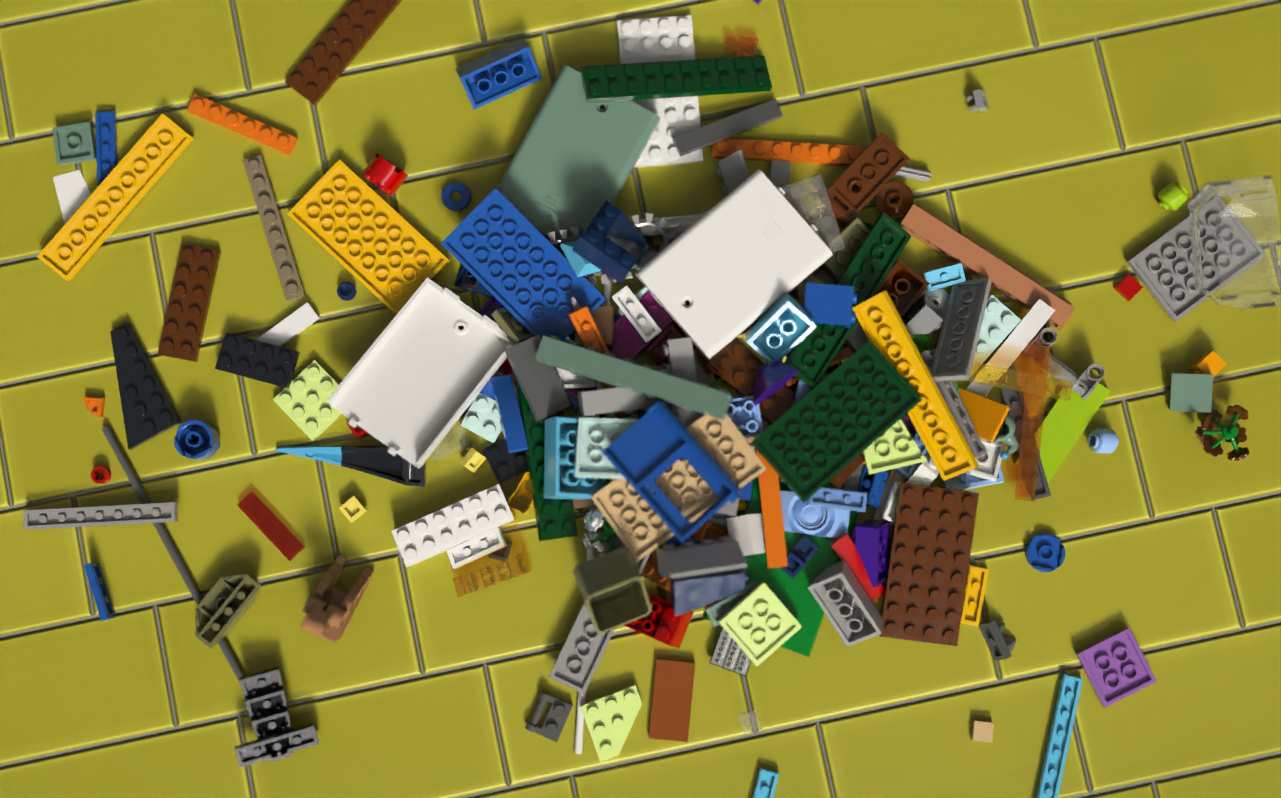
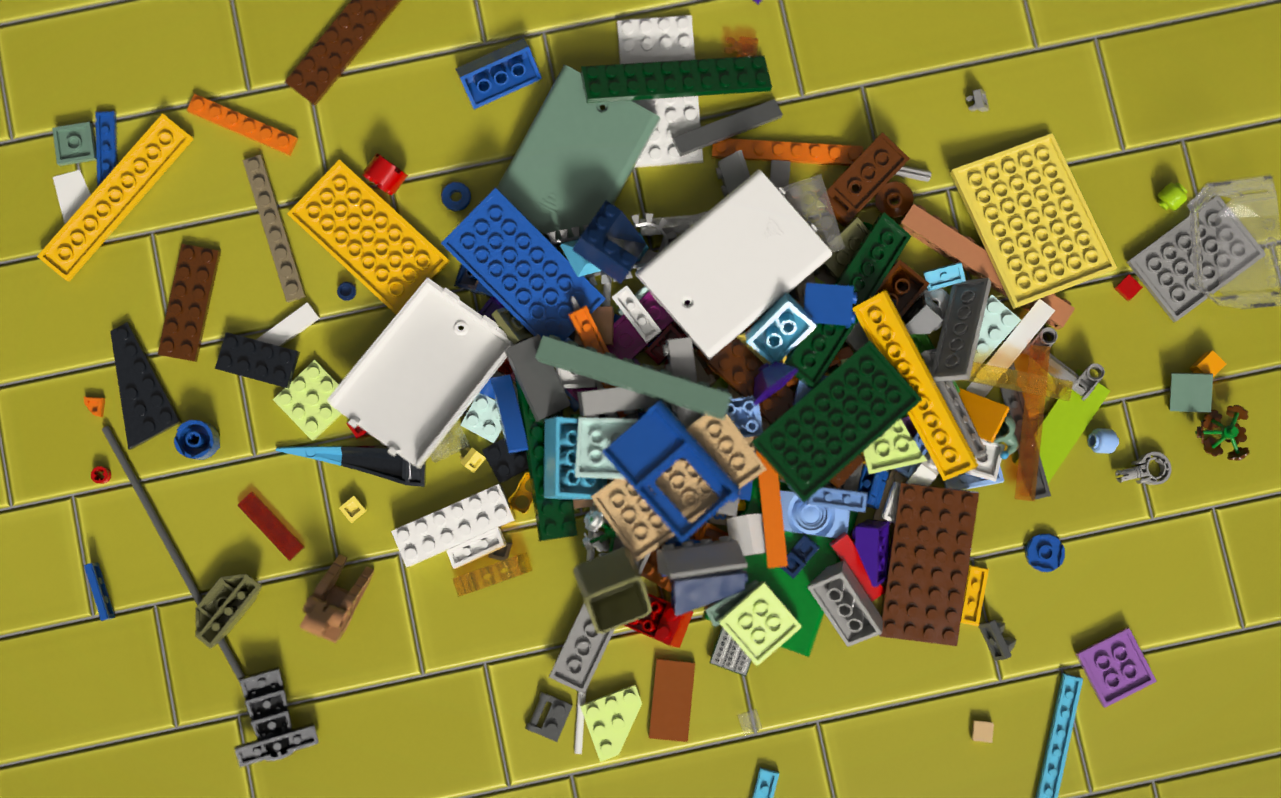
(101, 515): light grey plate -> none
(1033, 220): none -> light yellow plate
(1143, 471): none -> light grey pin

